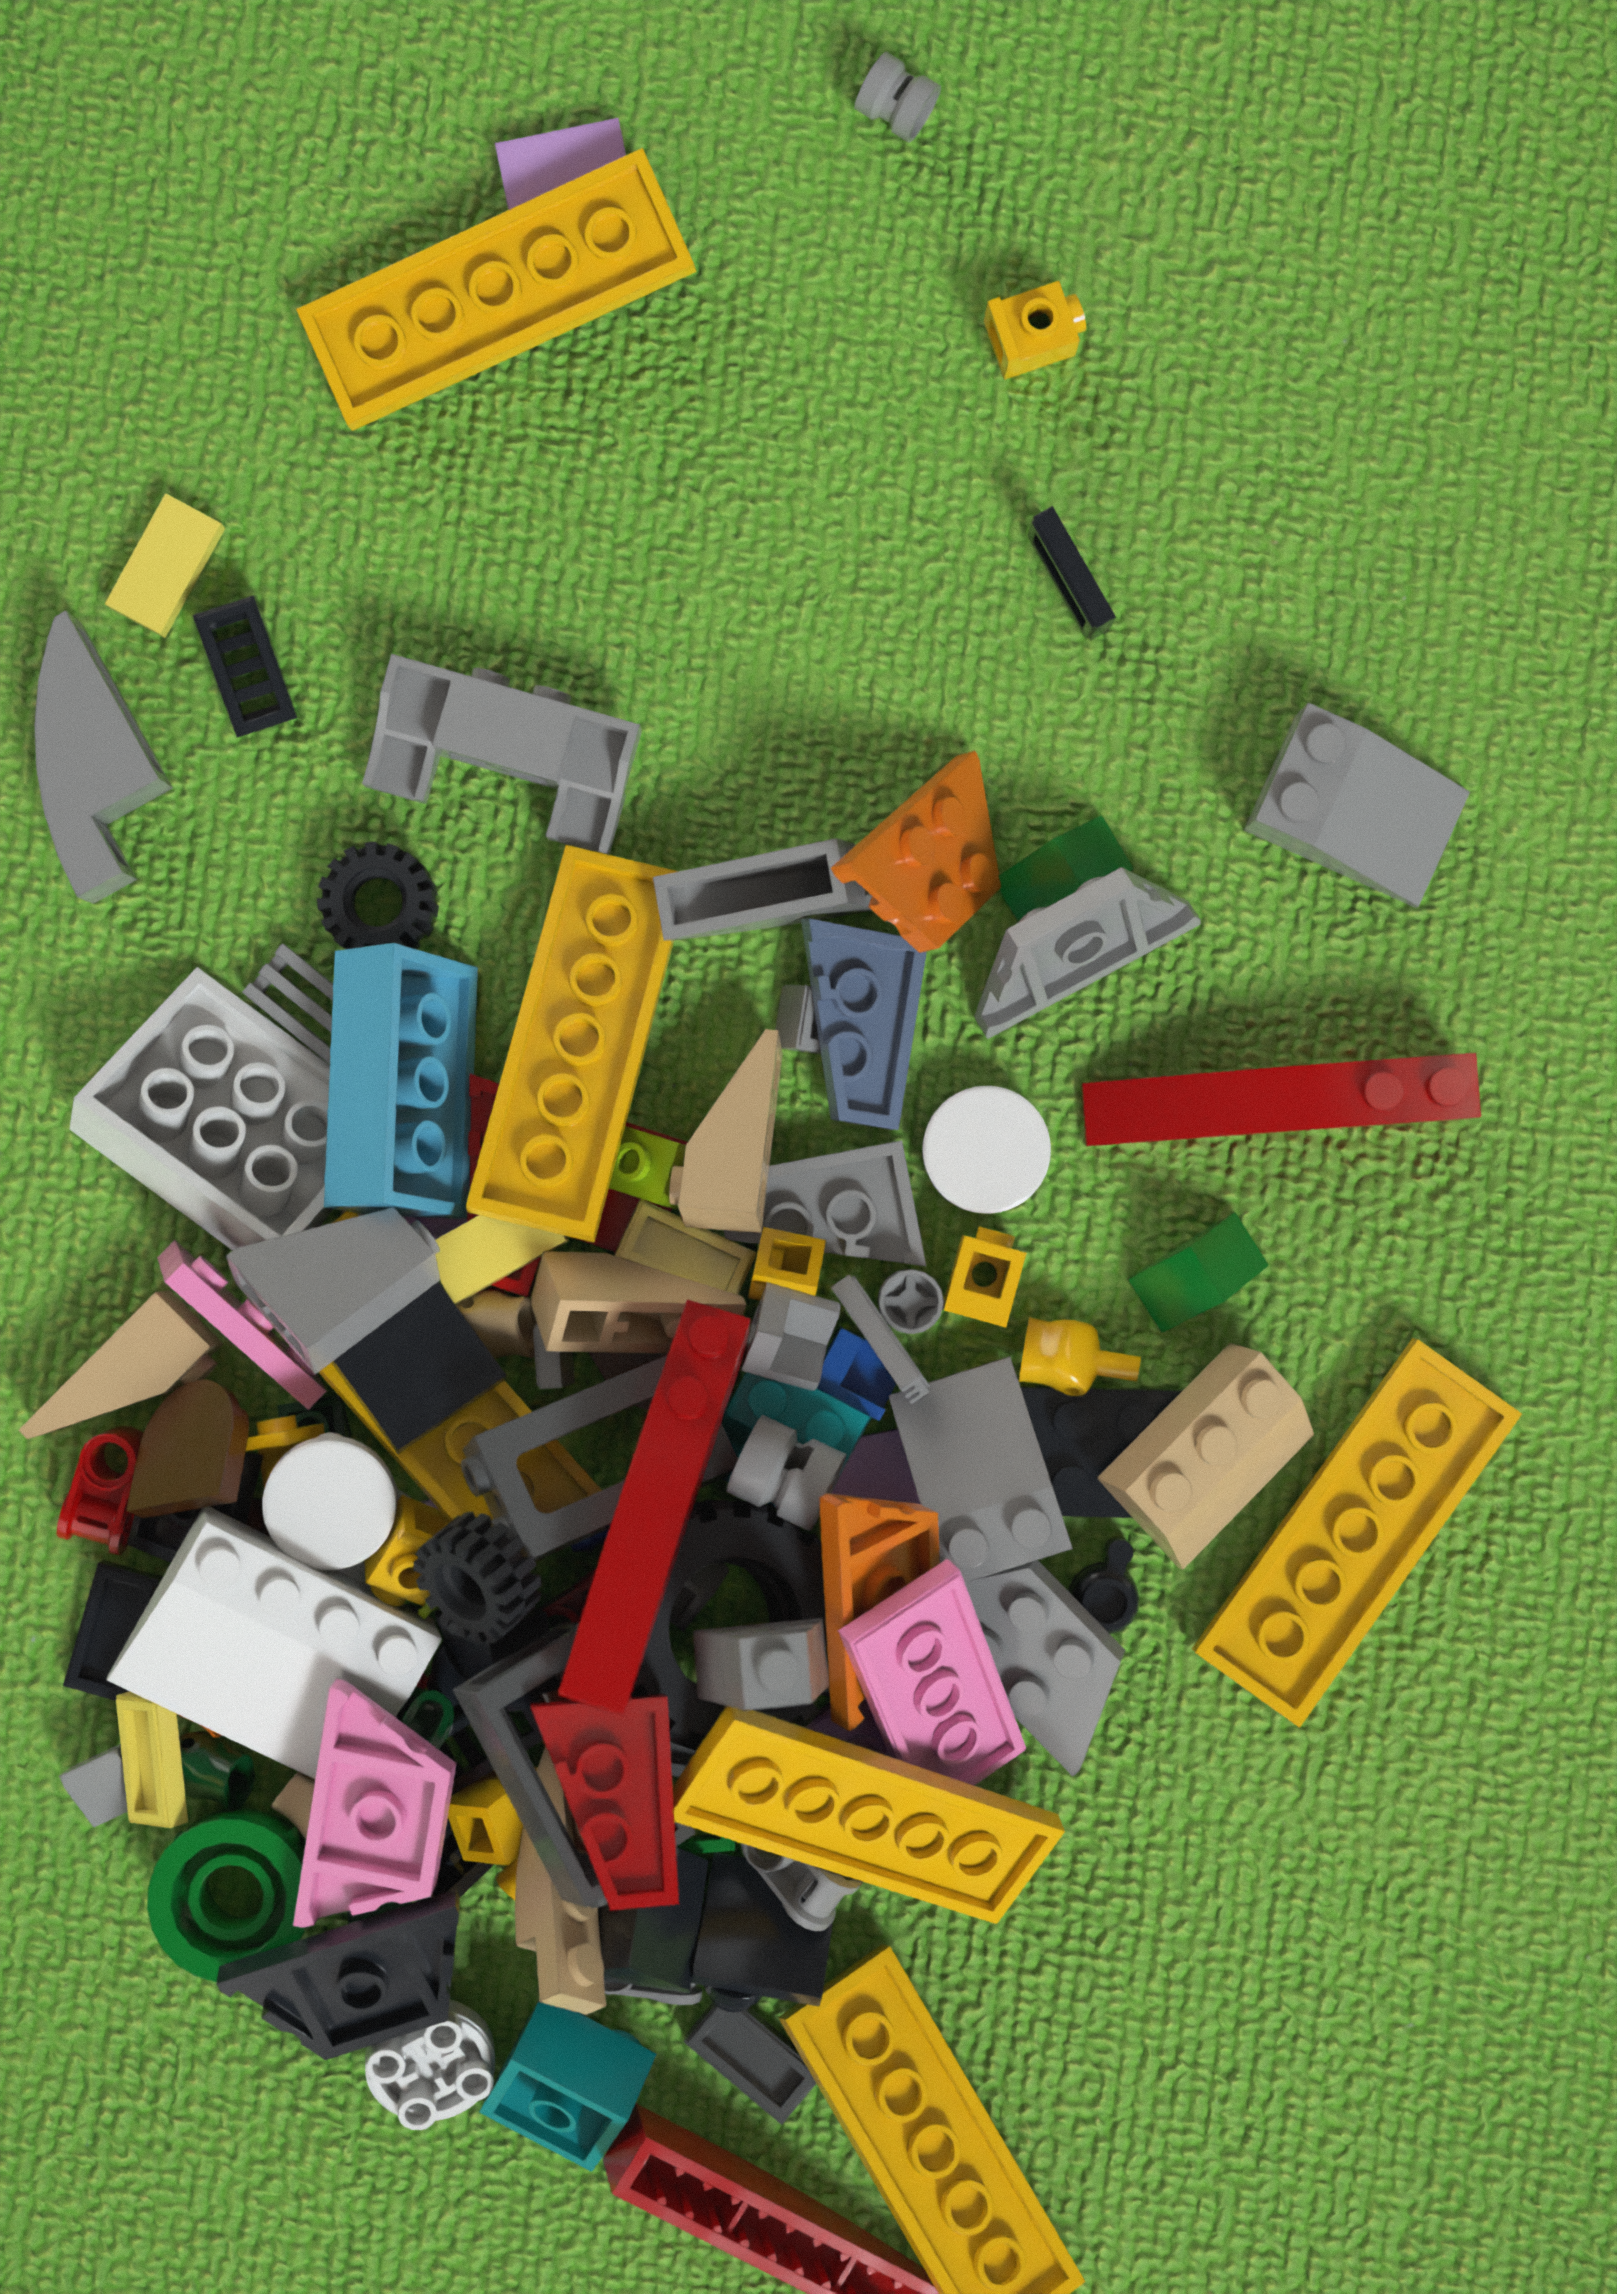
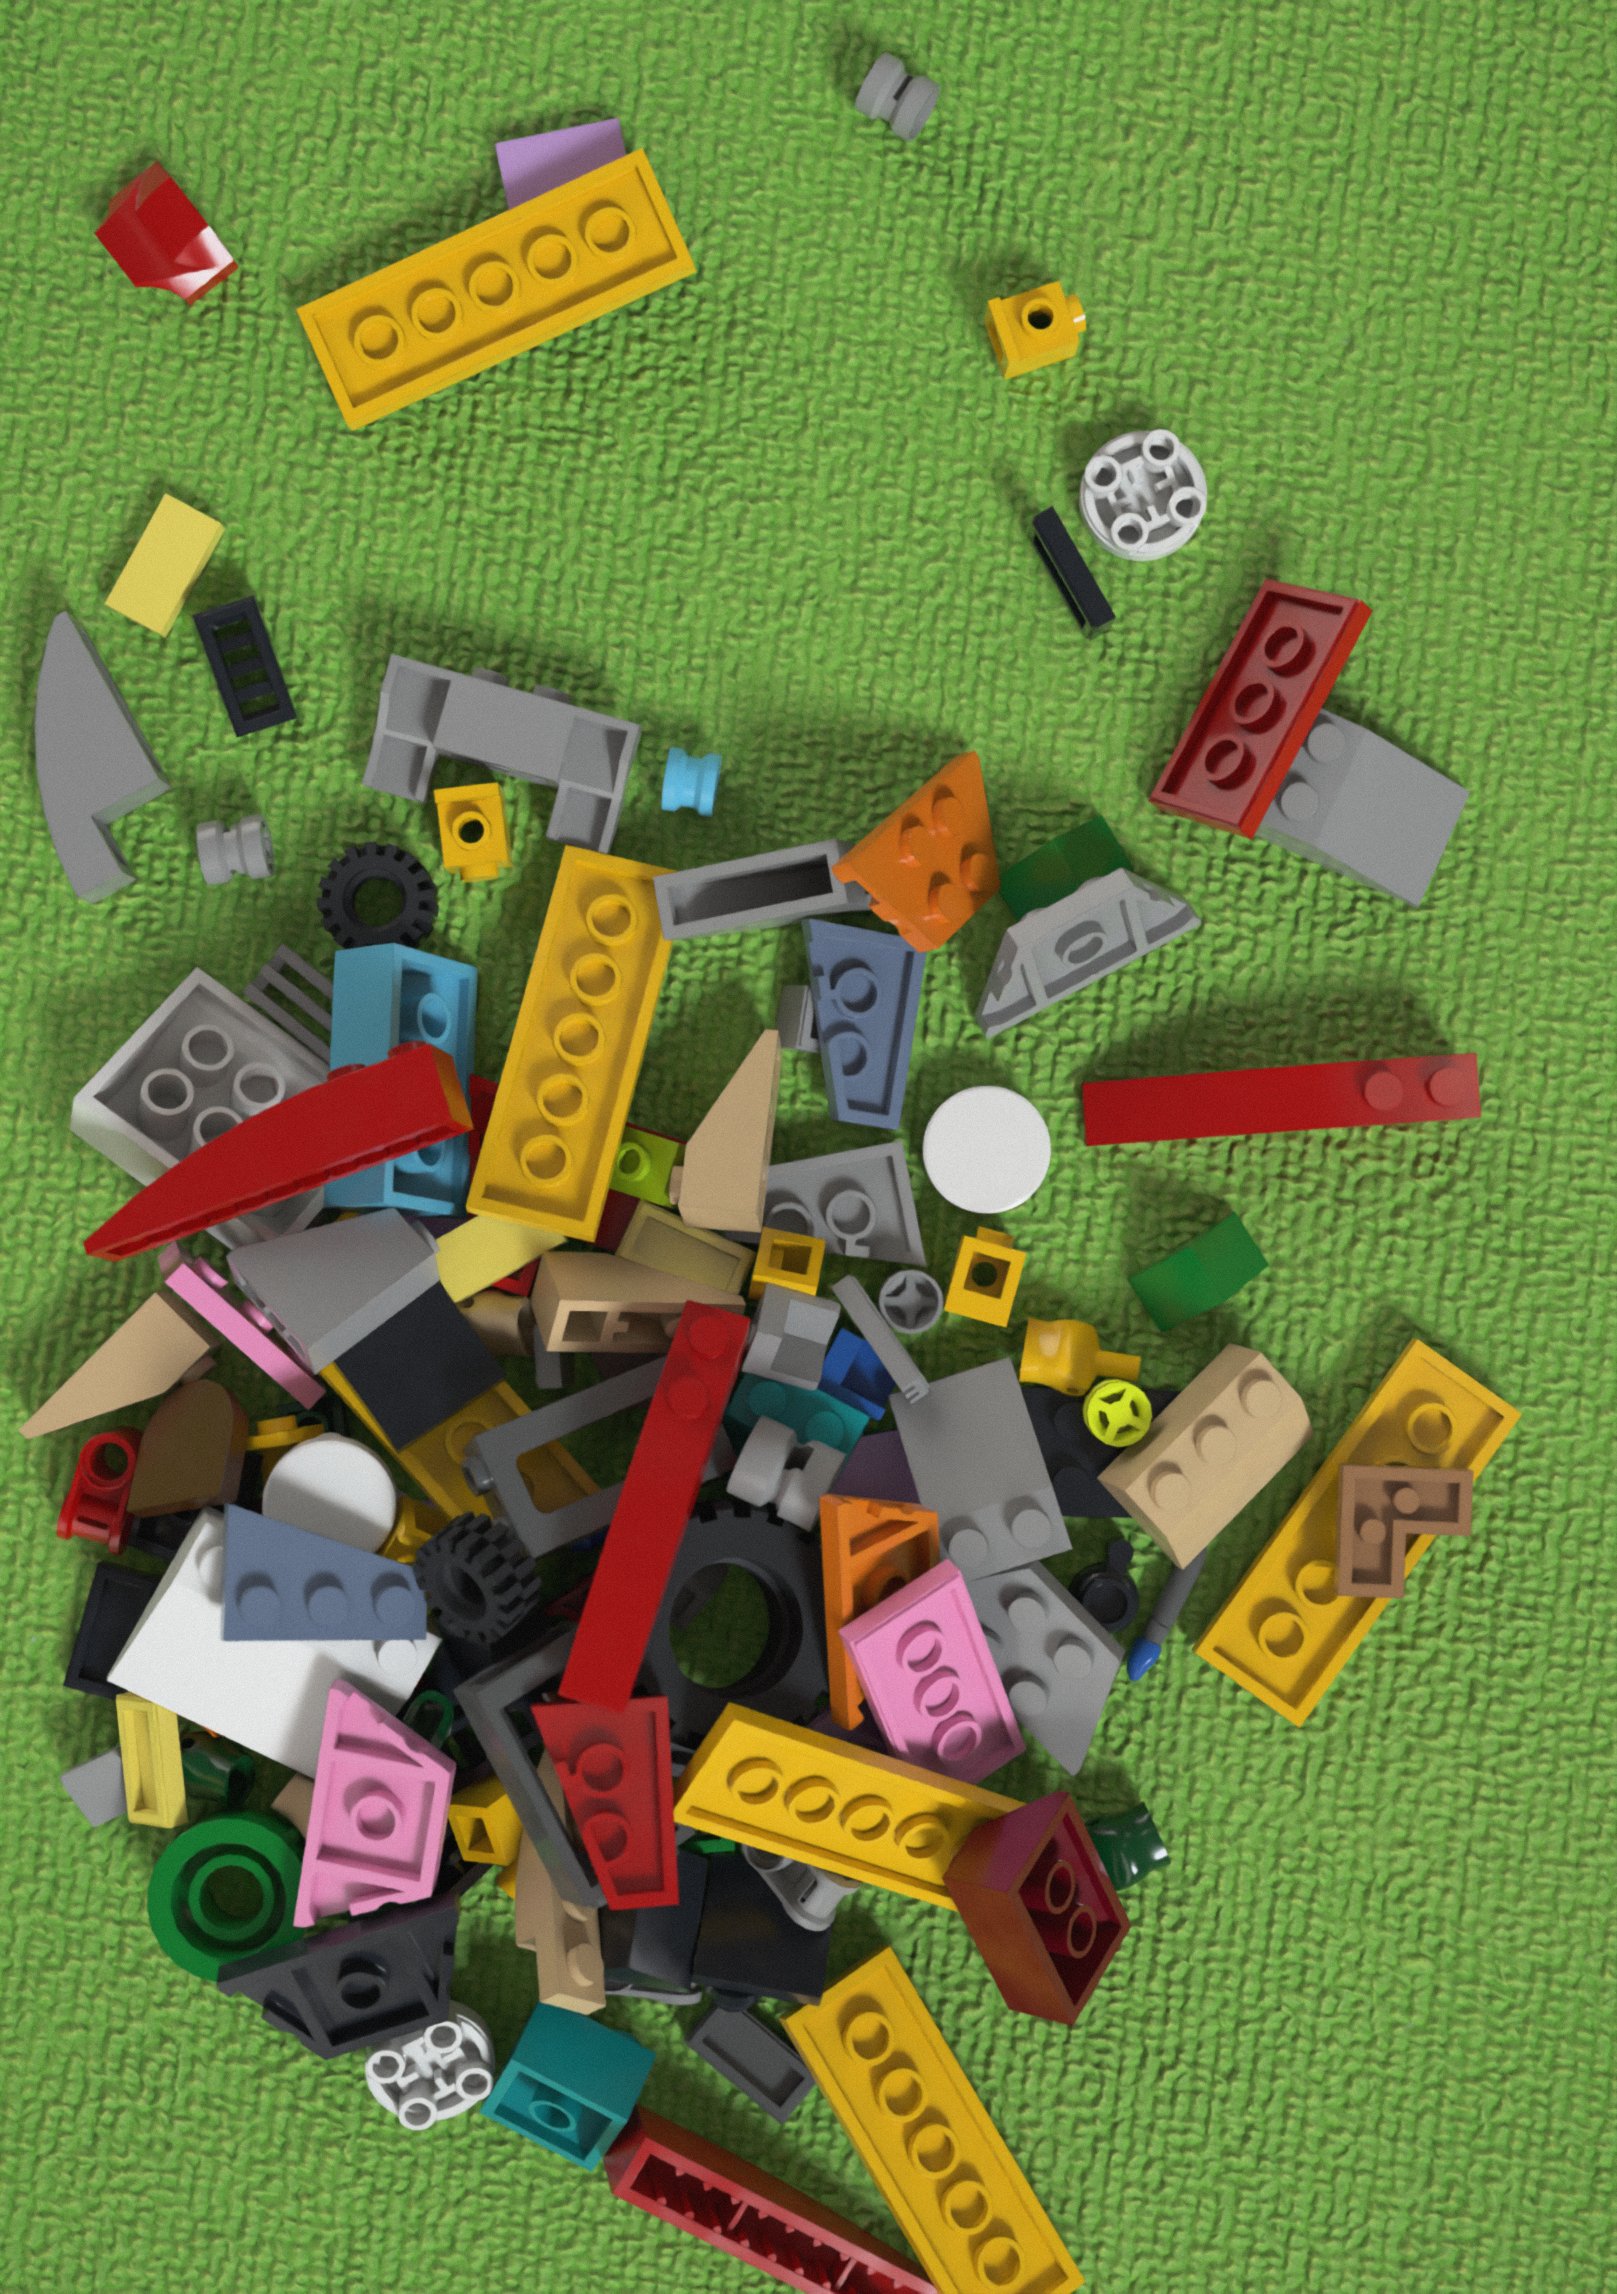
(163, 238): none -> red slope
(242, 848): none -> light grey wheel
(296, 1146): none -> red slope
(311, 1587): none -> sand blue wing
(481, 804): none -> yellow brick
(691, 782): none -> medium azure wheel
(762, 1664): light grey slope -> none
(1039, 1907): none -> dark red slope
(1127, 1418): none -> neon yellow wheel
(1128, 1845): none -> dark green piece
(1143, 495): none -> white tile
(1163, 1616): none -> dark grey piece
(1260, 707): none -> red tile
(1378, 1510): none -> medium nougat plate

